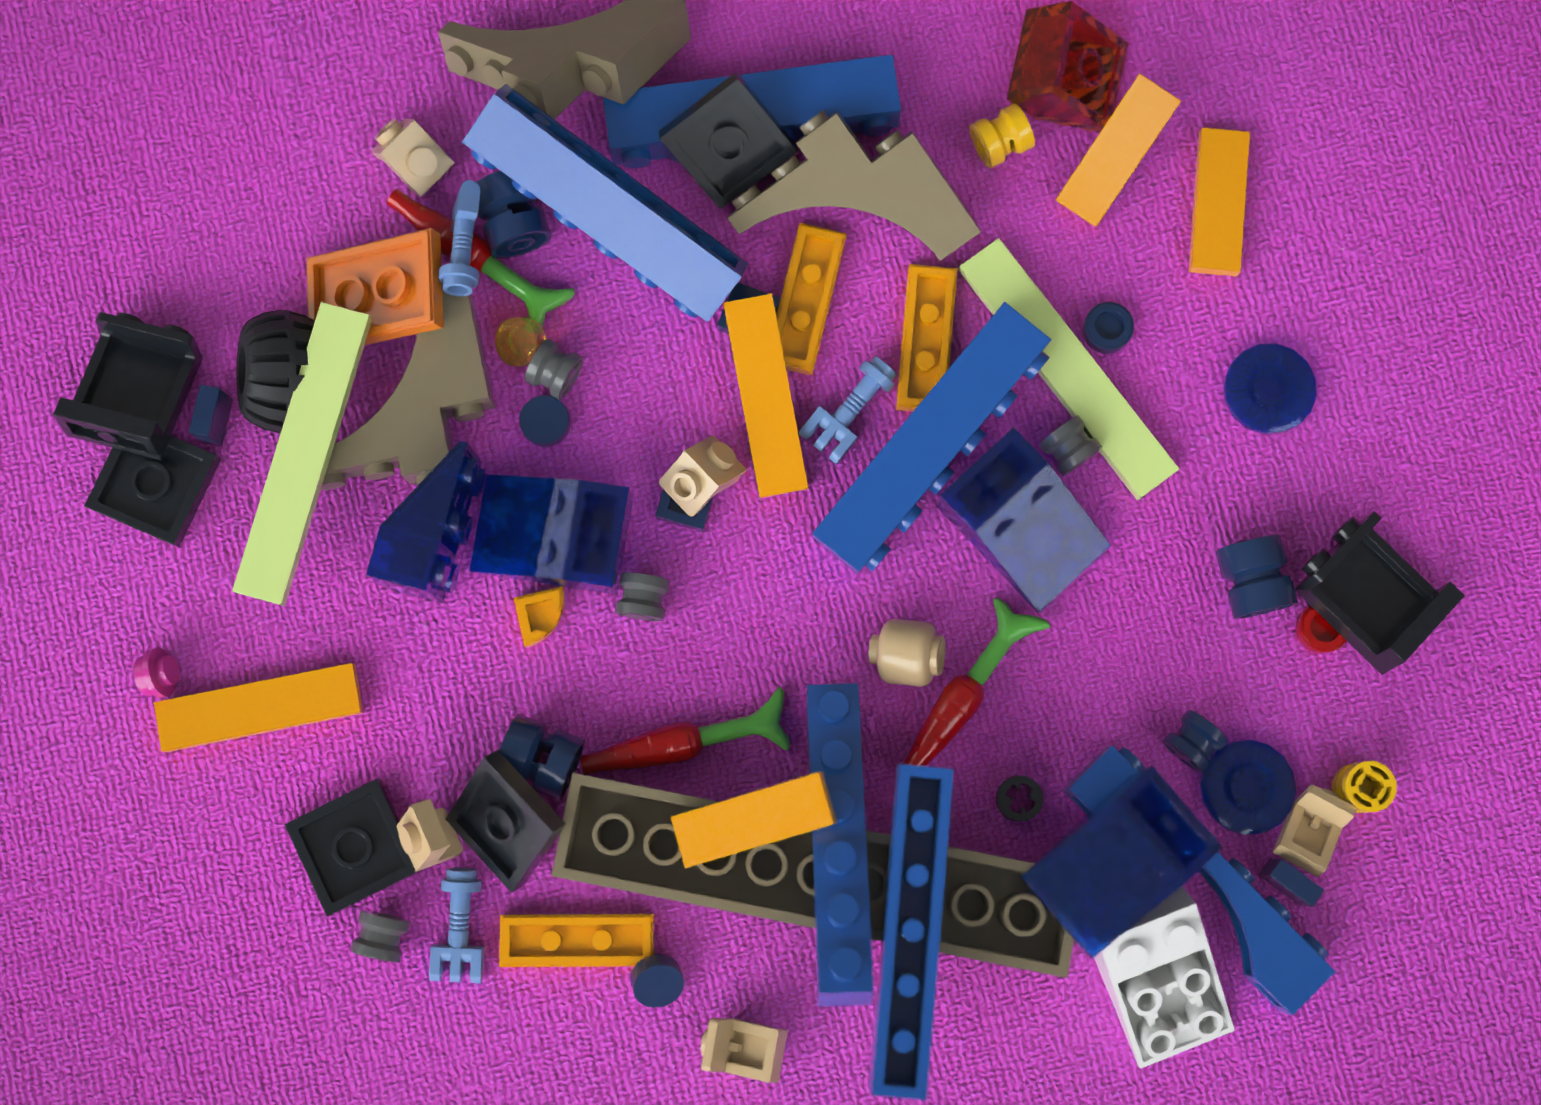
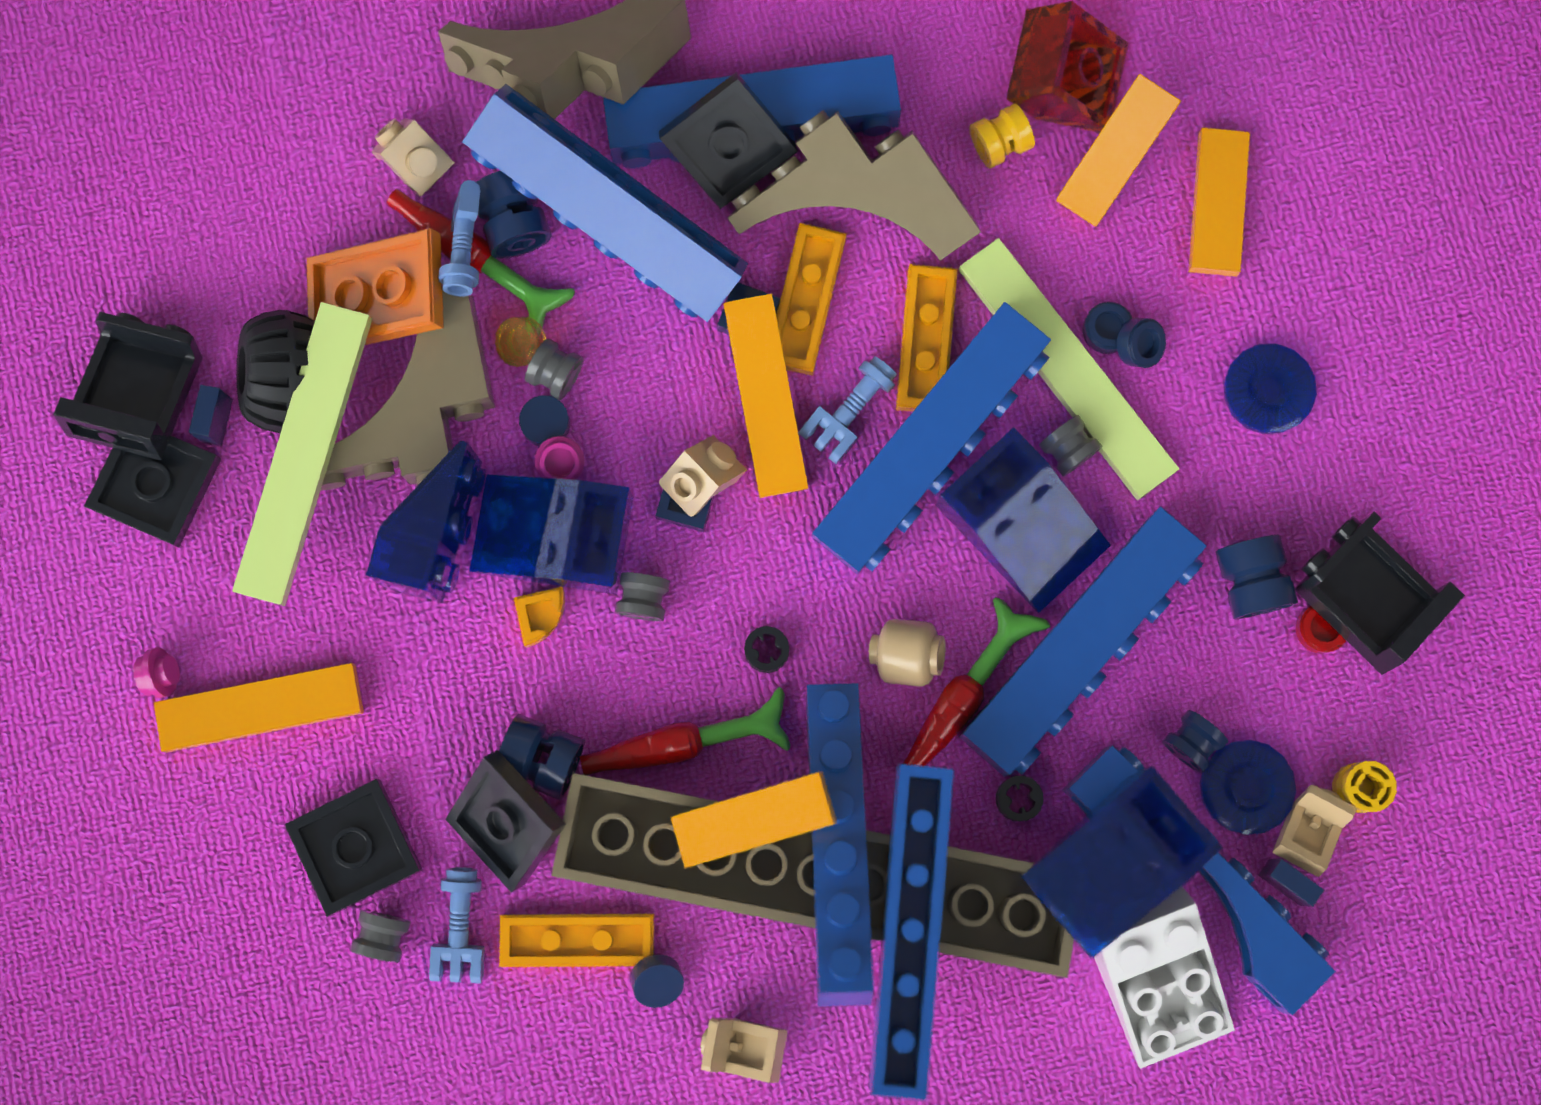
(427, 835): tan bracket -> none
(559, 458): none -> dark pink plate
(752, 655): none -> black bush
(1083, 642): none -> blue brick
(1141, 342): none -> dark blue tile

